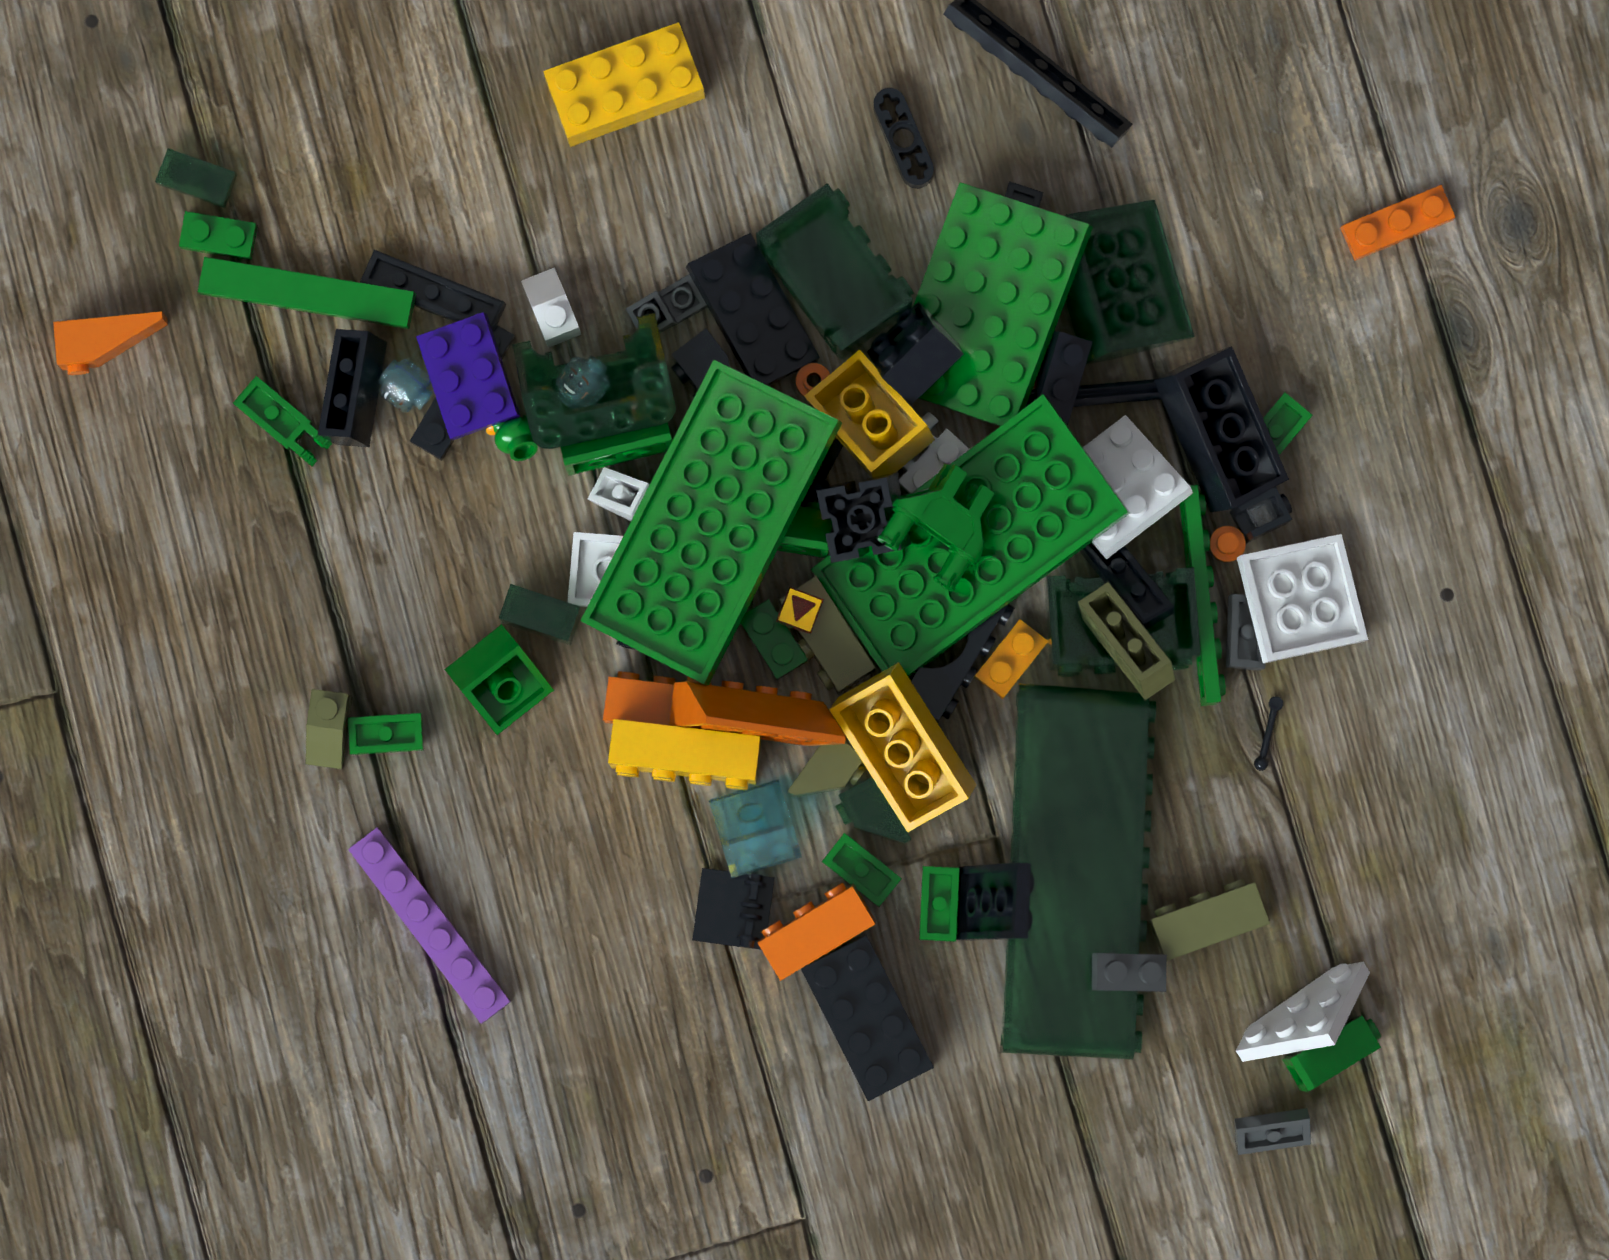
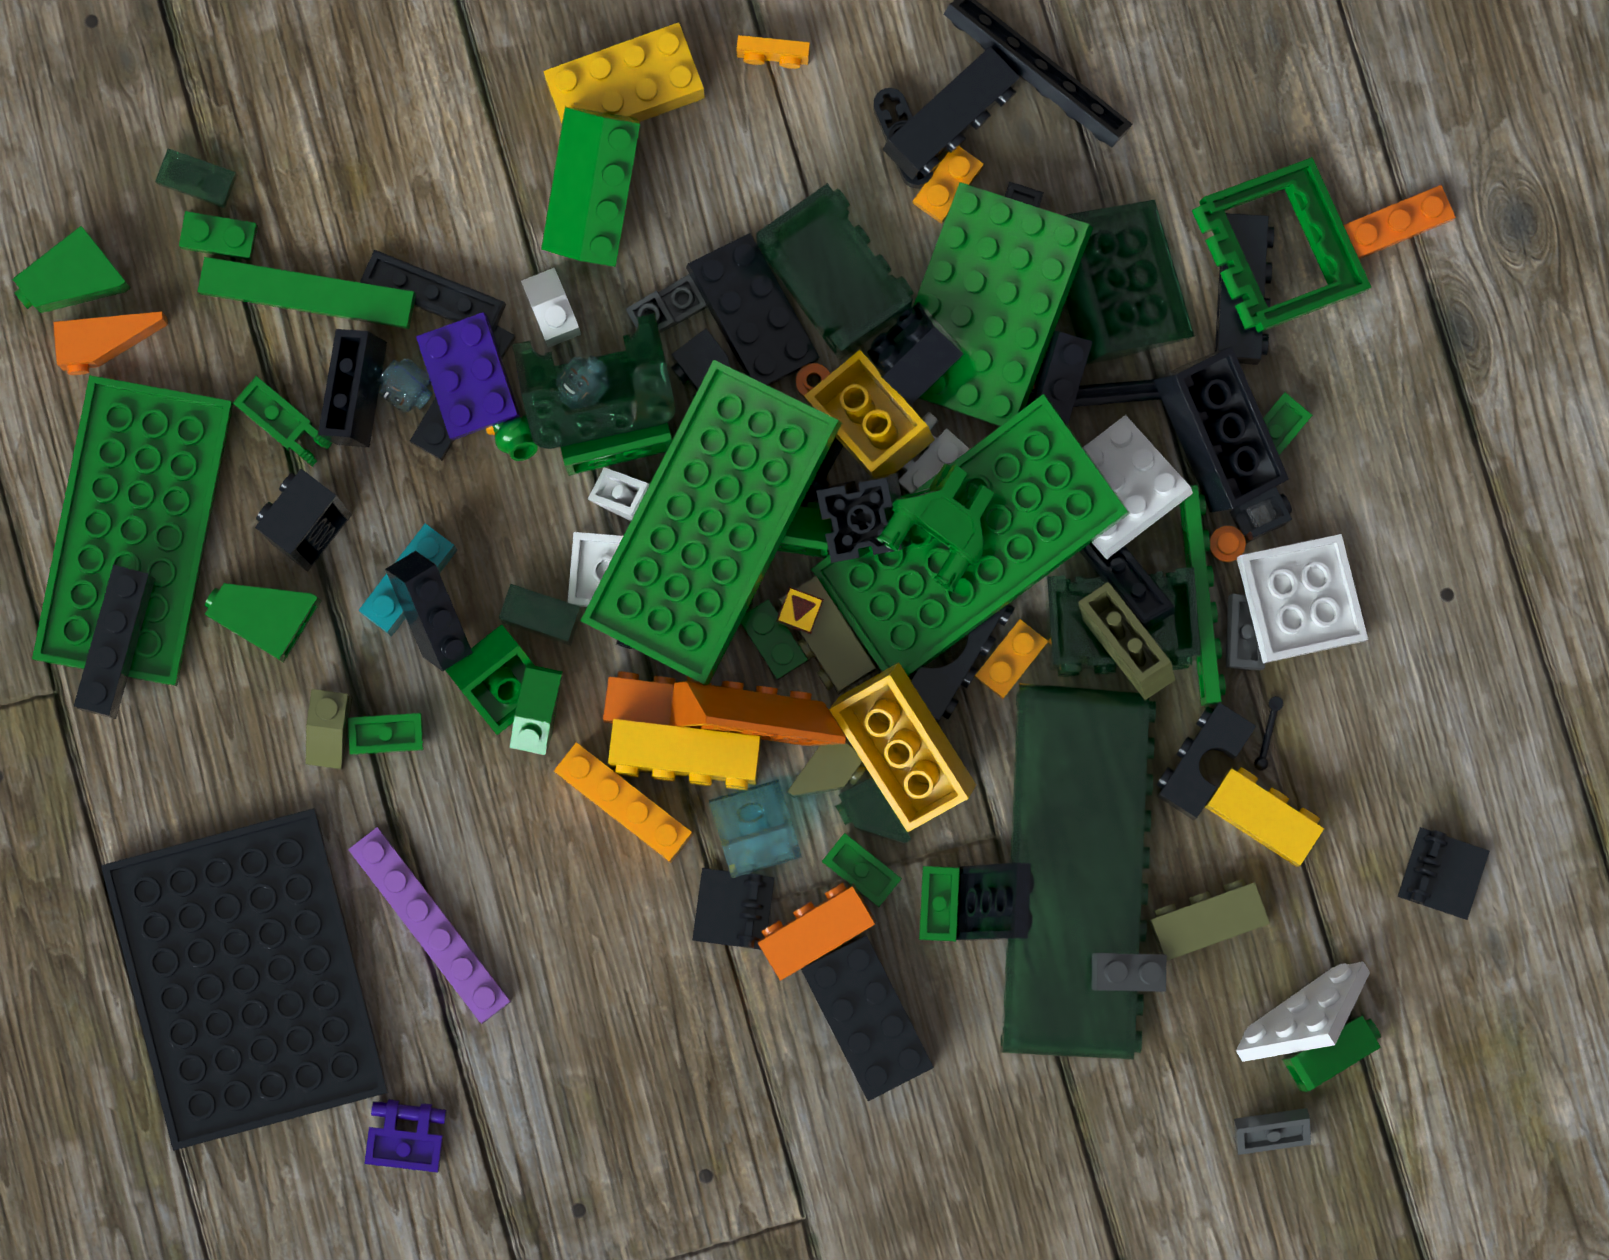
(69, 275): none -> green slope
(114, 642): none -> black brick
(140, 502): none -> green plate
(244, 979): none -> black plate
(263, 615): none -> green slope
(302, 519): none -> black brick
(382, 604): none -> teal brick
(405, 1148): none -> dark purple plate
(429, 610): none -> black brick
(536, 709): none -> green slope
(590, 185): none -> green slope
(623, 802): none -> light orange brick
(786, 52): none -> light orange plate
(938, 193): none -> light orange plate
(951, 114): none -> black brick
(1219, 731): none -> black arch
(1254, 239): none -> black brick
(1265, 816): none -> yellow brick
(1321, 227): none -> green hinge
(1443, 873): none -> black hinge

